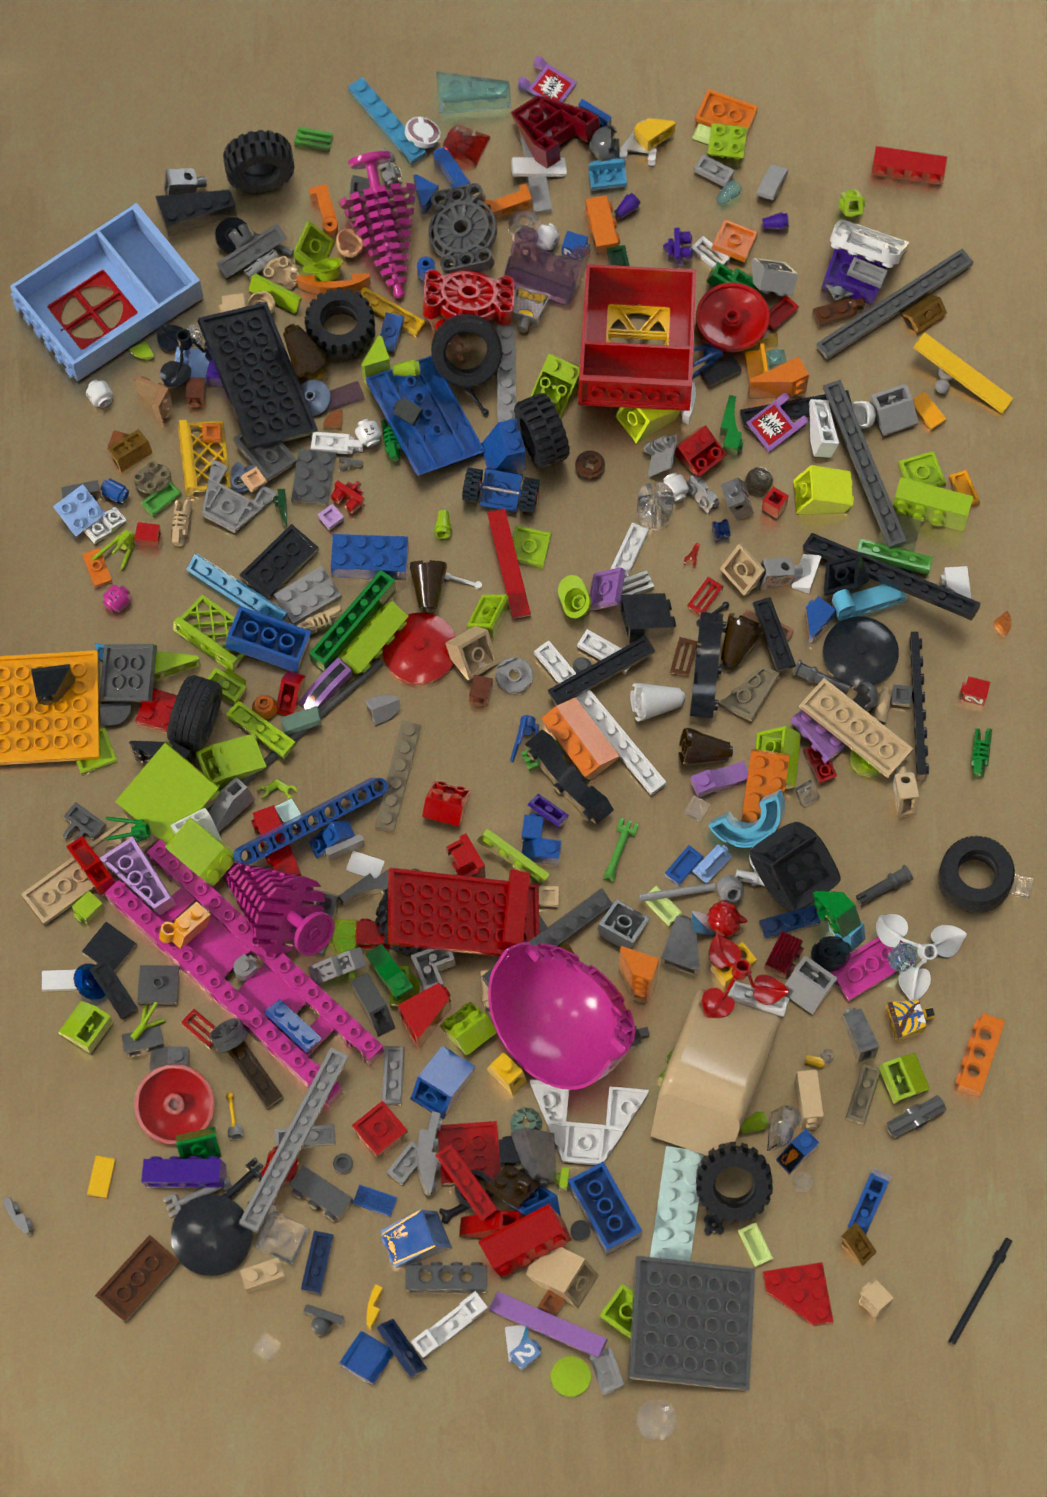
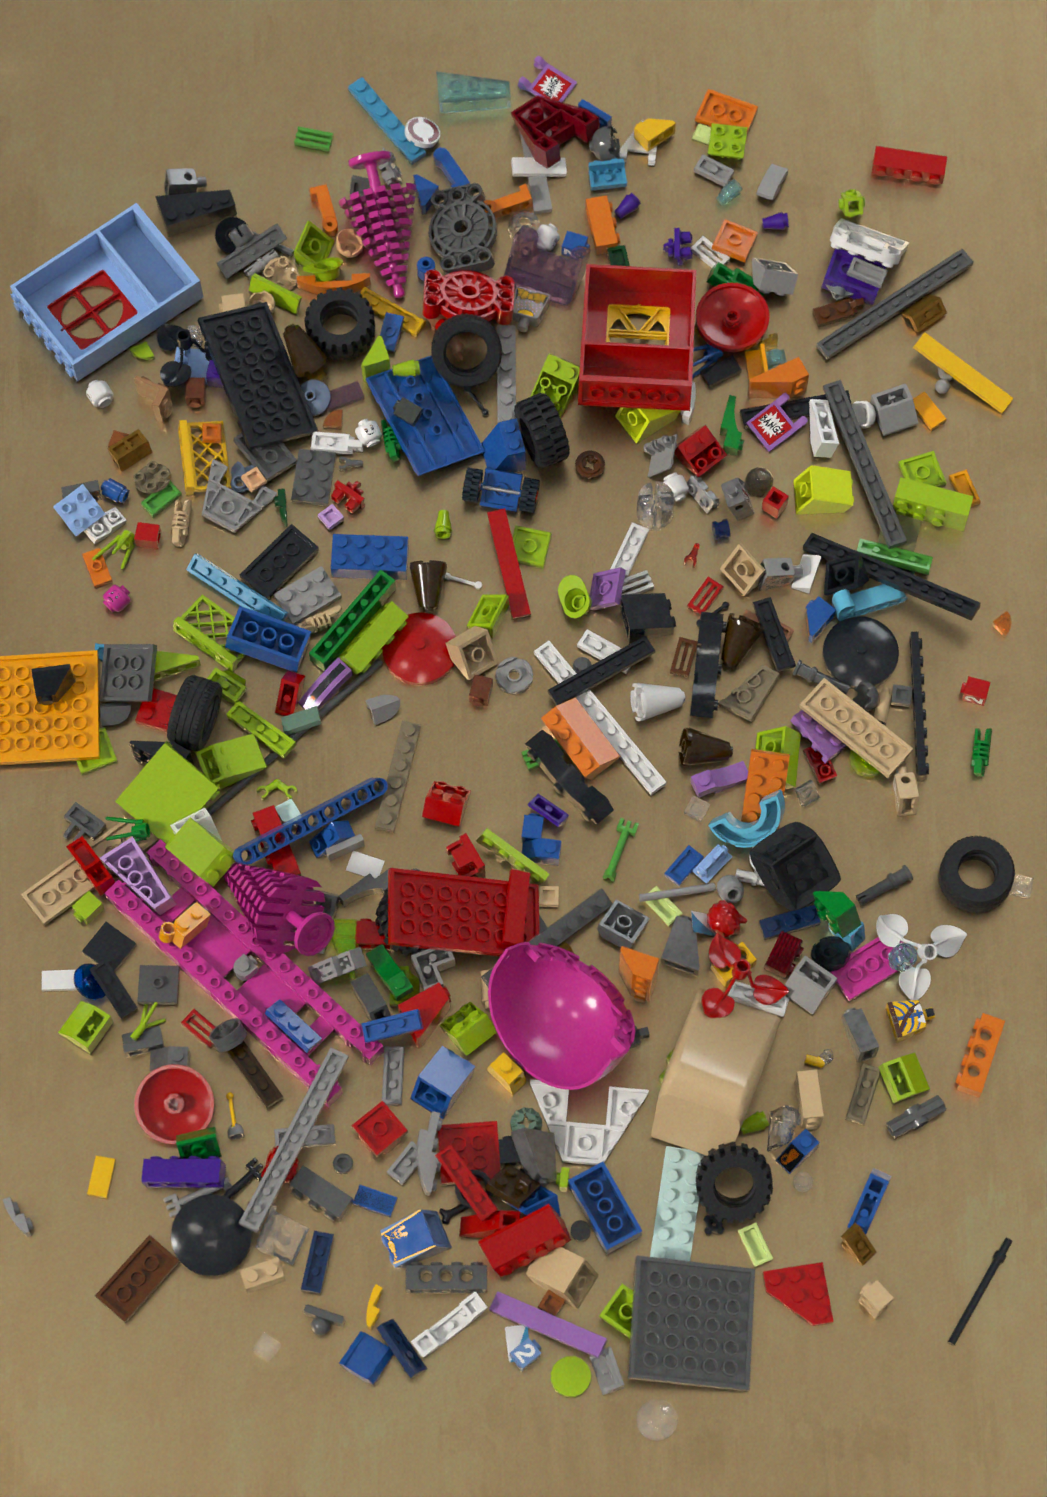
(230, 803): light grey slope -> none
(258, 161): black tyre -> none
(265, 706): orange cone -> none
(392, 1026): none -> blue tile
(466, 144): clear red slope -> none
(526, 727): blue plant -> none
(781, 312): red tile -> none
(956, 580): white slope -> none

